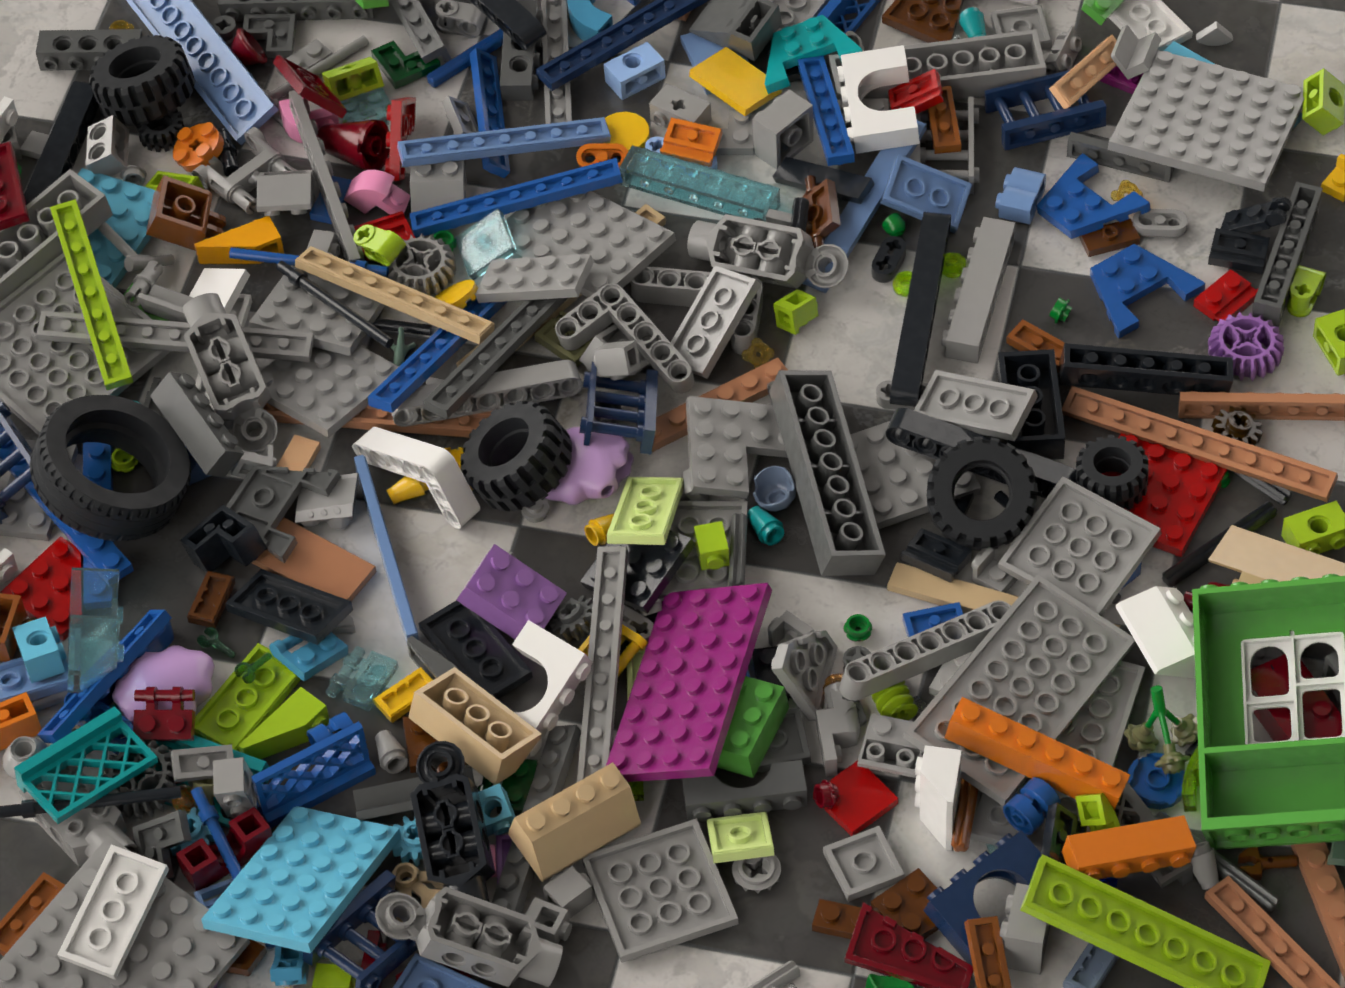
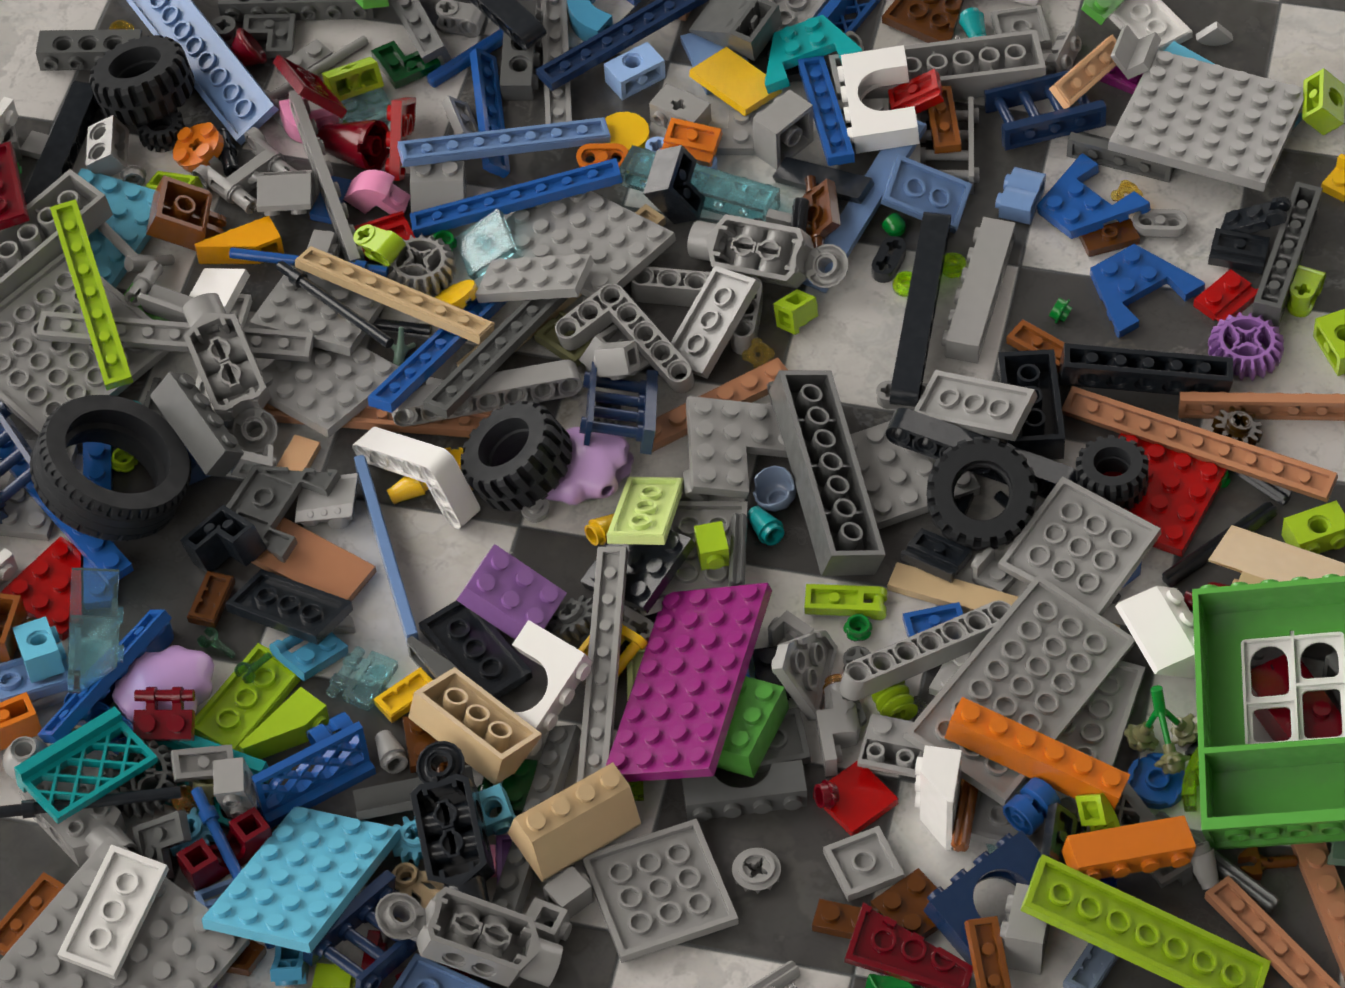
(671, 186): none -> black brick
(740, 837): yellowish green plate -> none
(845, 600): none -> lime plate

